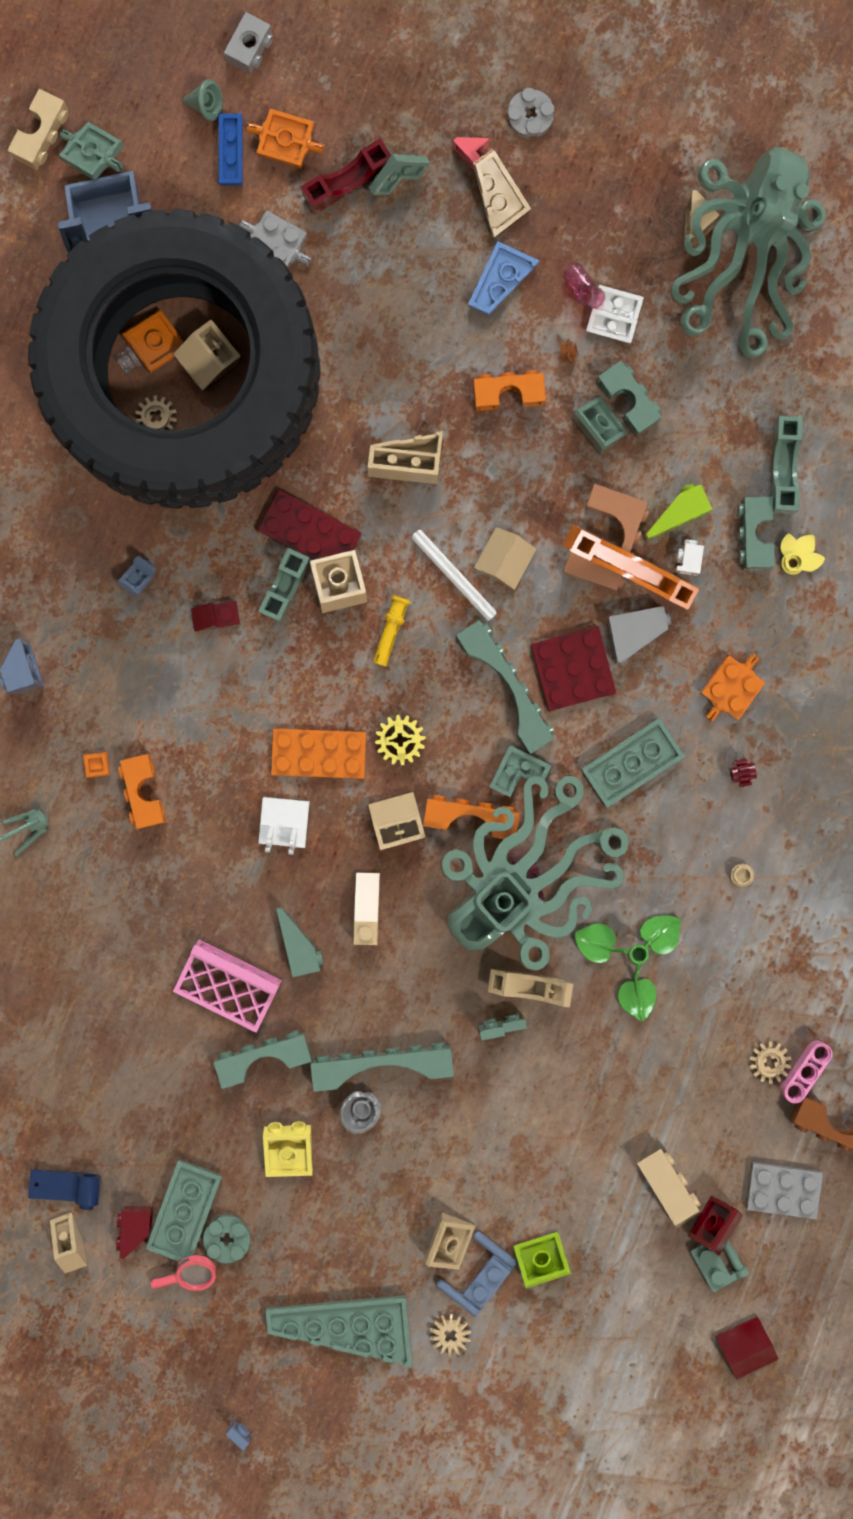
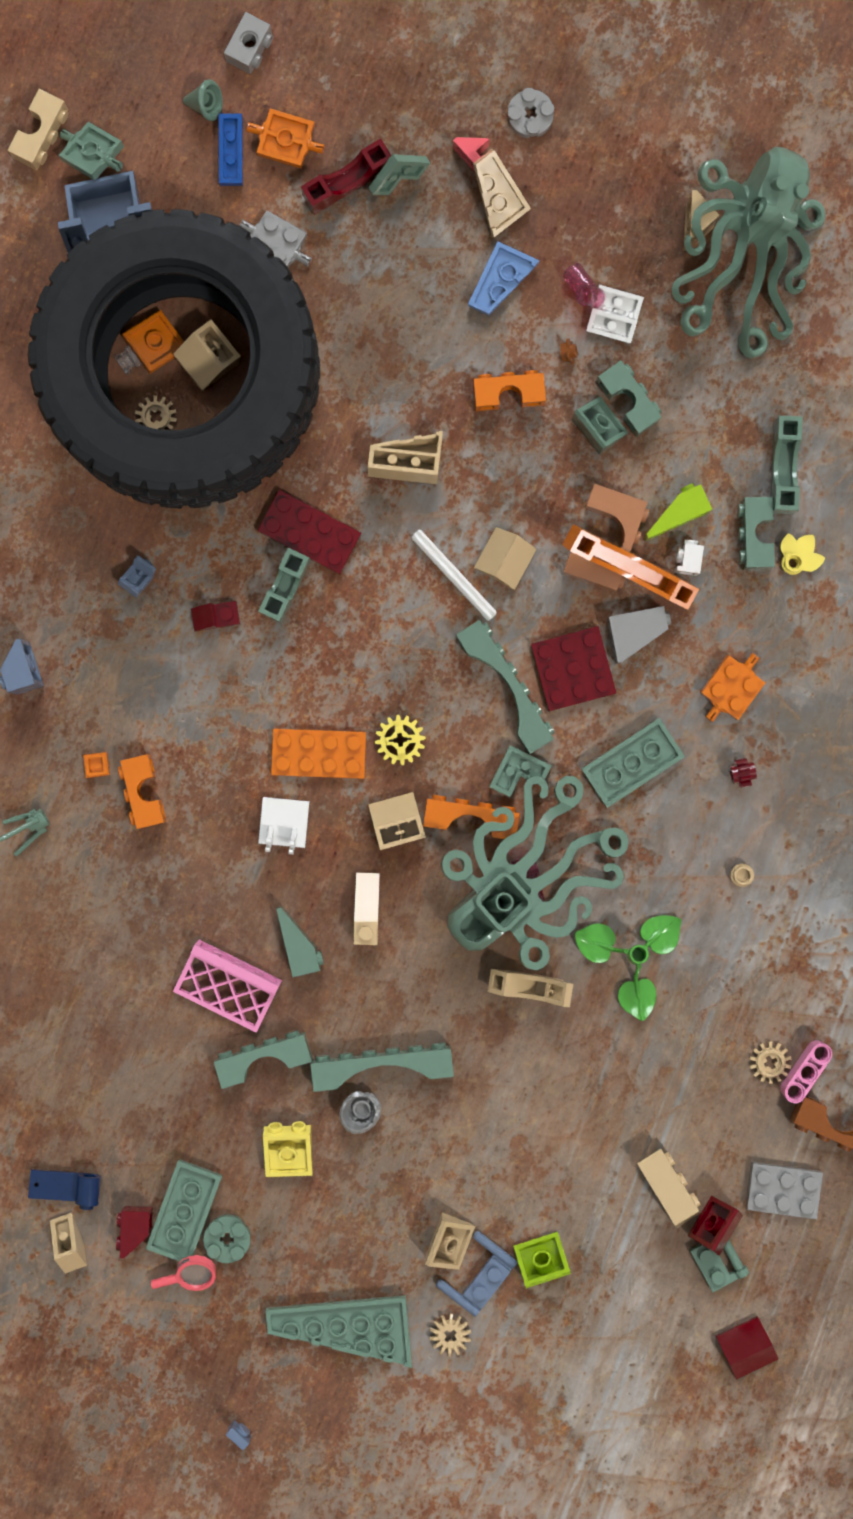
(338, 581): tan slope -> none
(394, 620): yellow pin -> none
(493, 1029): sand green plate -> none

